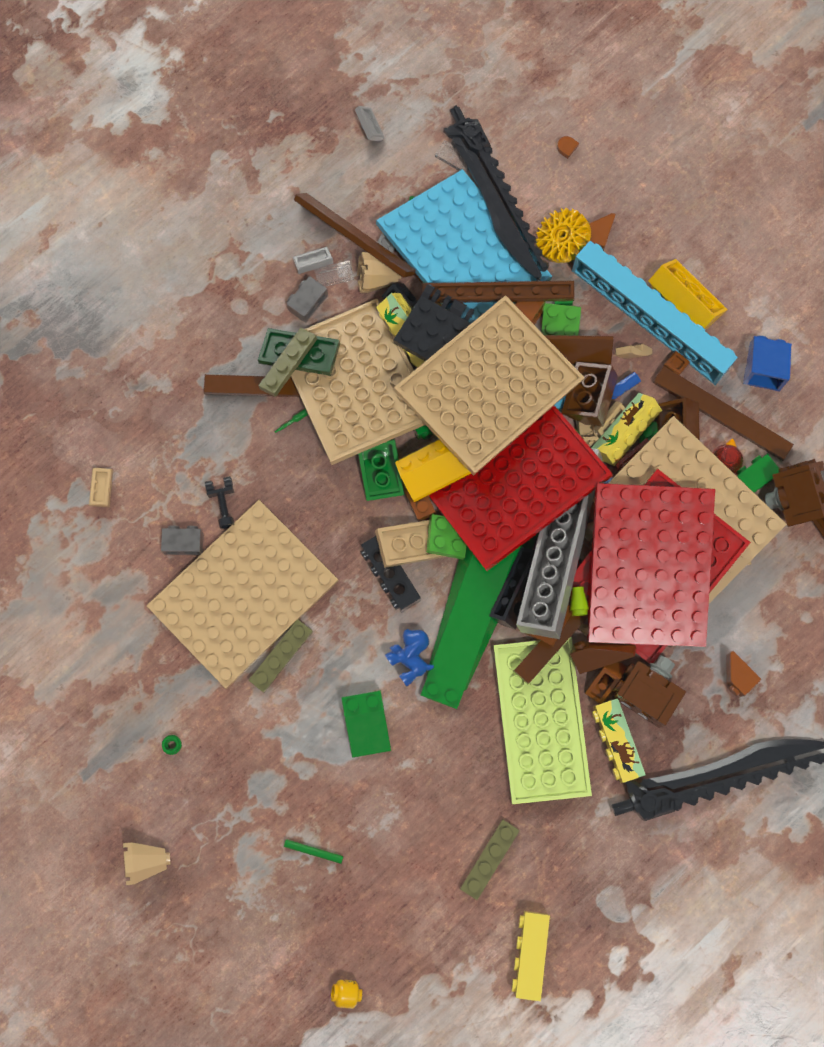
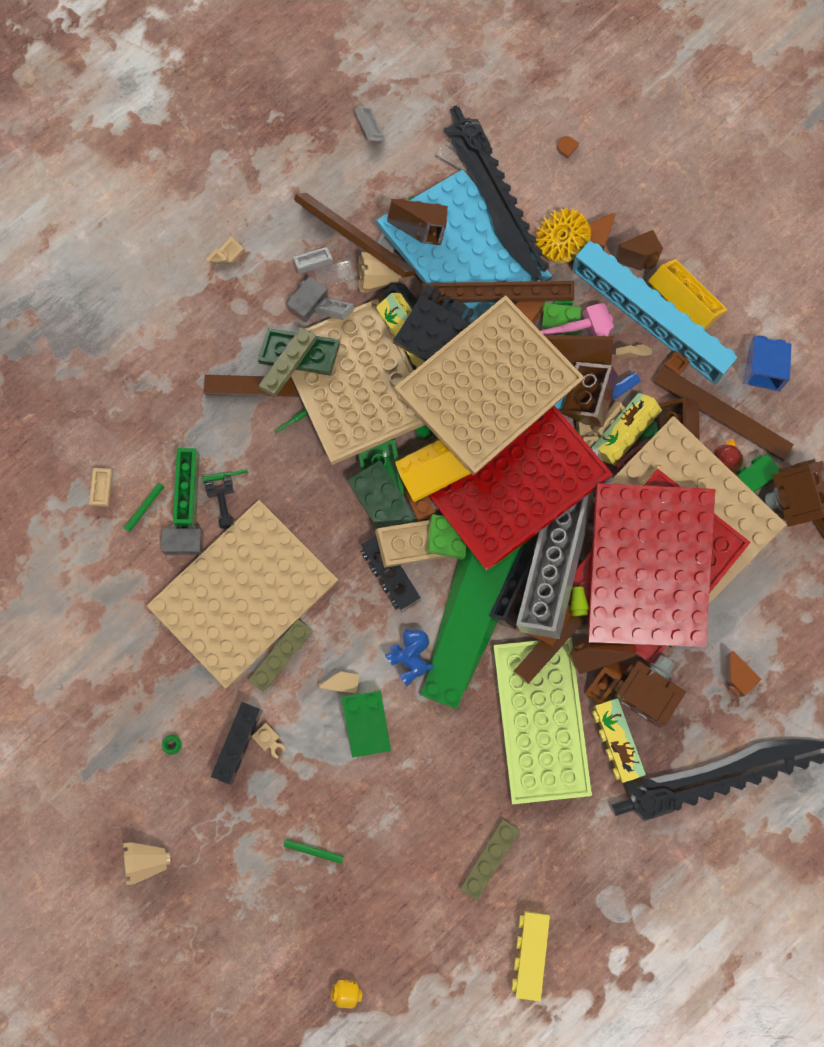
(143, 508): none -> green bar
(186, 487): none -> green brick
(219, 476): none -> green piece
(227, 253): none -> tan slope
(236, 743): none -> black brick
(267, 738): none -> tan plate
(334, 308): none -> light grey plate
(341, 682): none -> tan slope
(381, 497): none -> dark green plate
(419, 220): none -> reddish brown slope
(596, 319): none -> bright pink piece
(640, 251): none -> reddish brown slope

